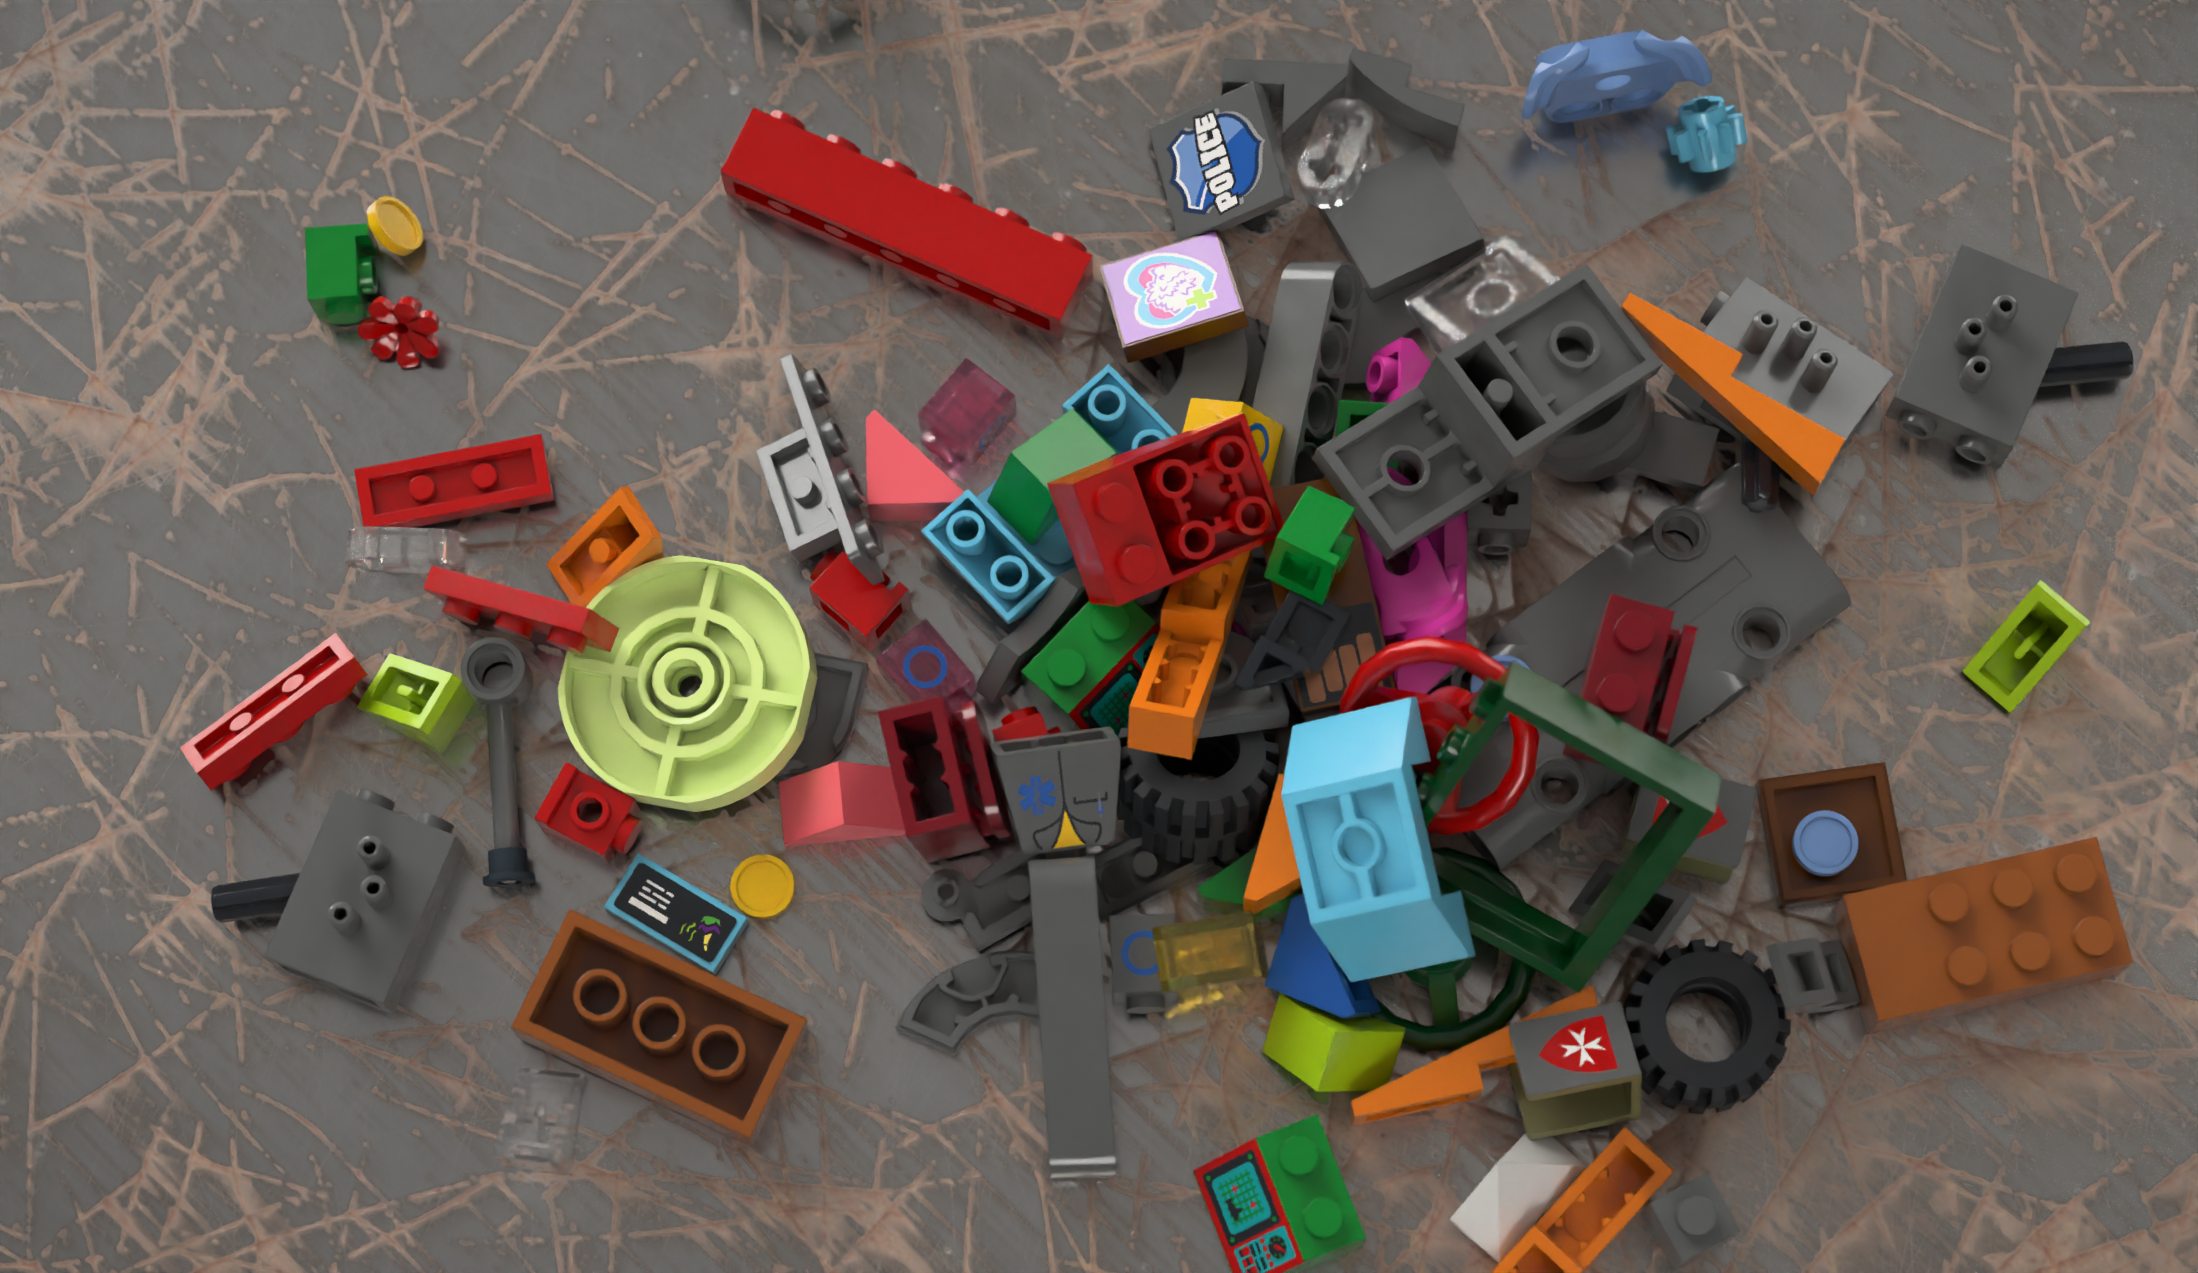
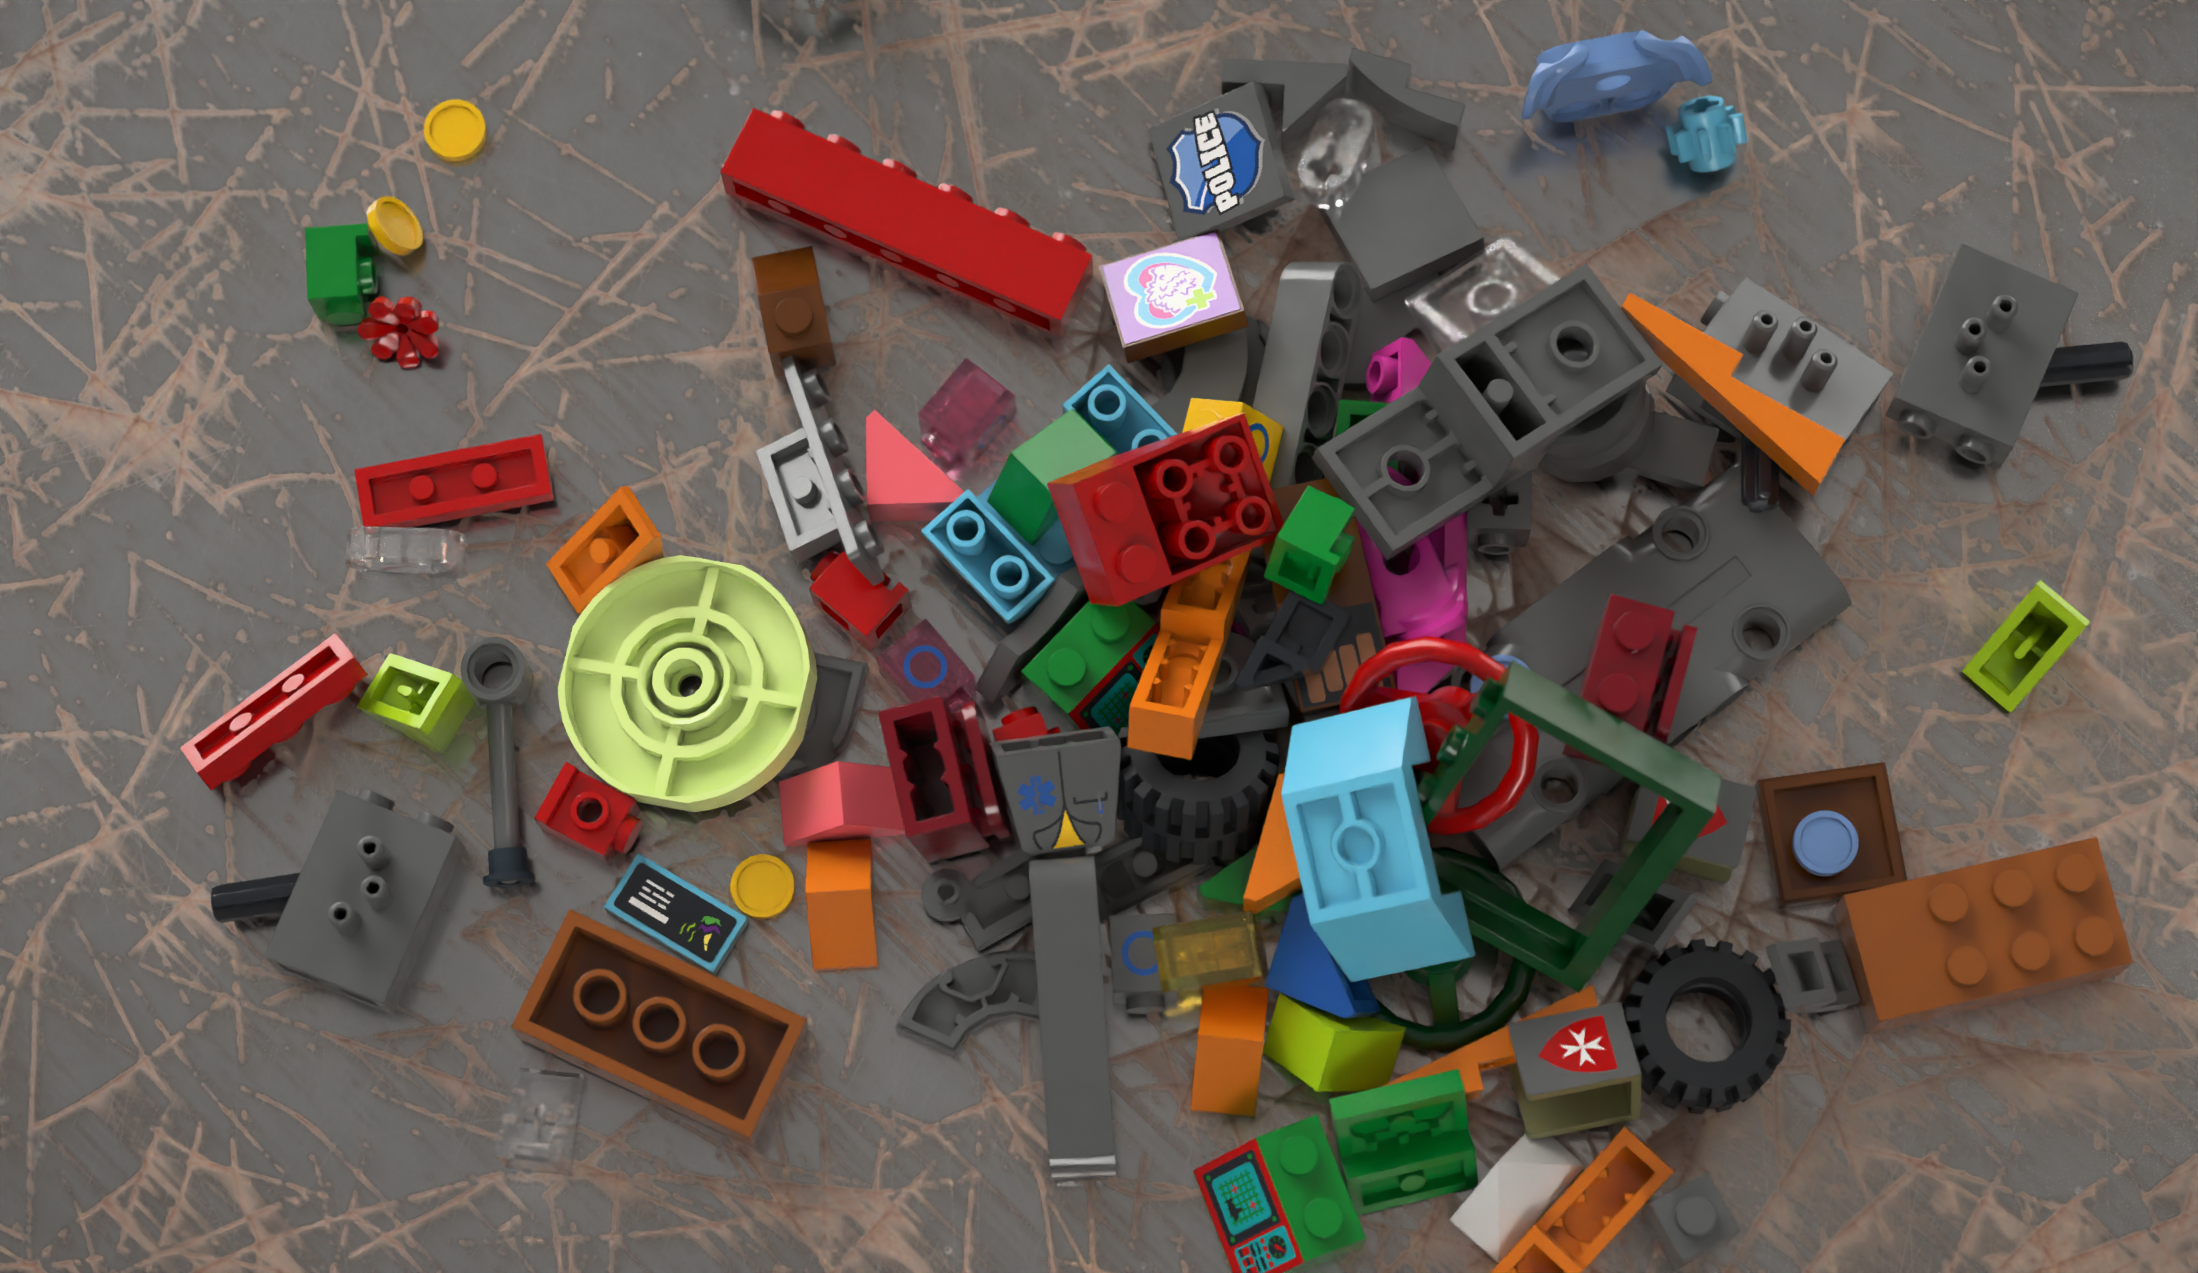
(455, 130): none -> yellow piece
(520, 611): red plate -> none
(793, 309): none -> reddish brown slope
(841, 904): none -> orange slope
(1229, 1051): none -> orange slope
(1404, 1142): none -> green slope

